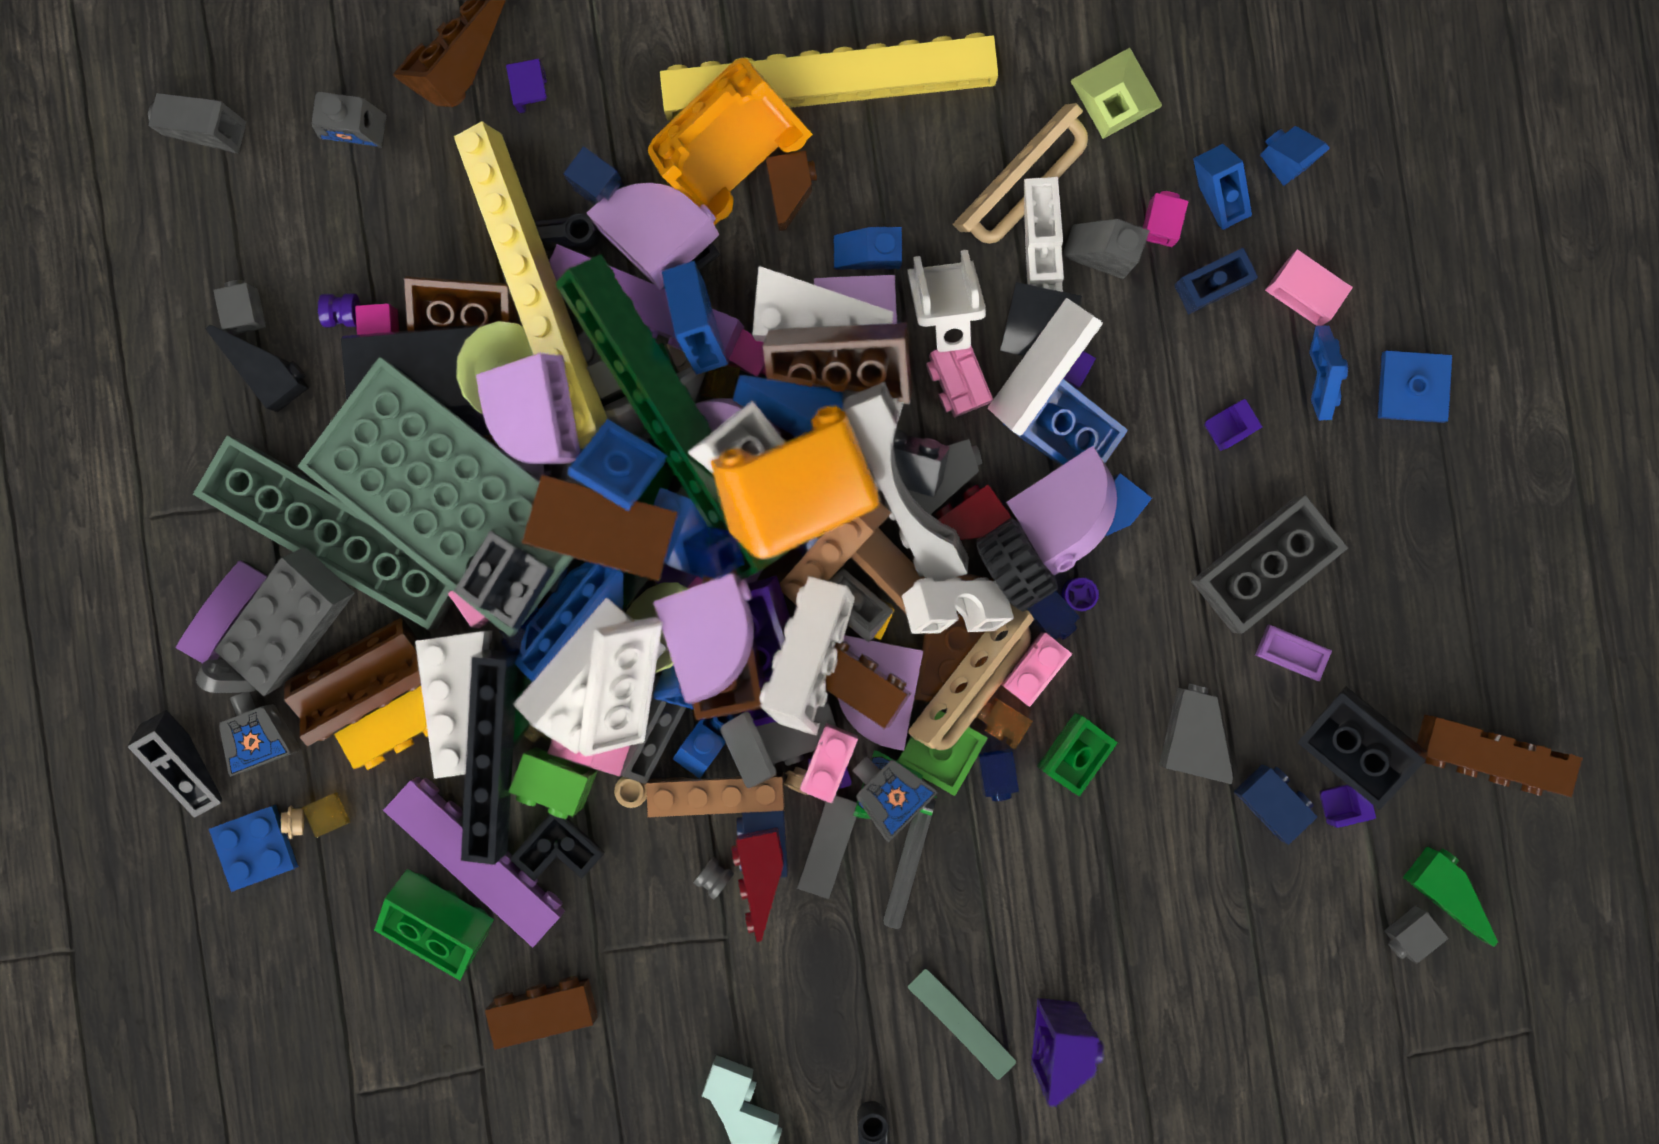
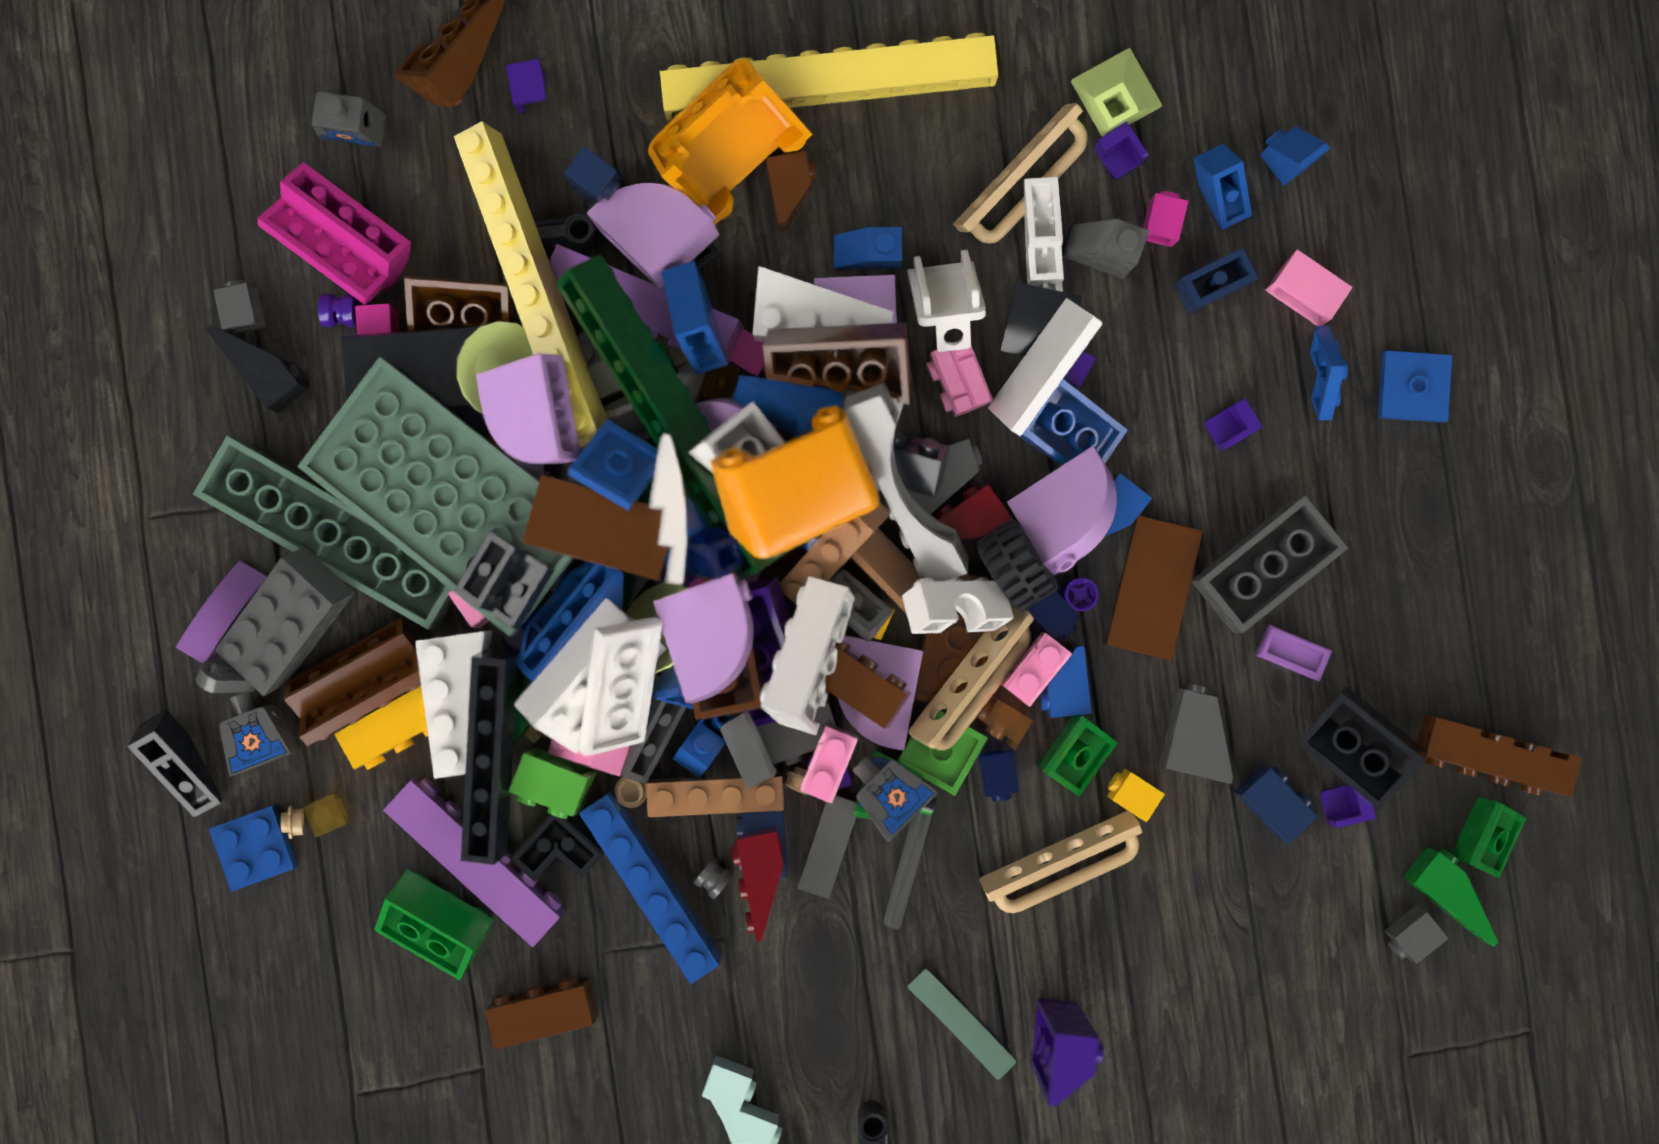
(197, 121): dark grey slope -> none
(336, 234): none -> dark pink brick
(651, 887): none -> blue brick
(669, 497): none -> white slope
(999, 883): none -> tan piece
(1069, 689): none -> blue slope
(1120, 151): none -> dark purple panel
(1134, 794): none -> yellow brick
(1153, 587): none -> reddish brown tile
(1488, 836): none -> green slope

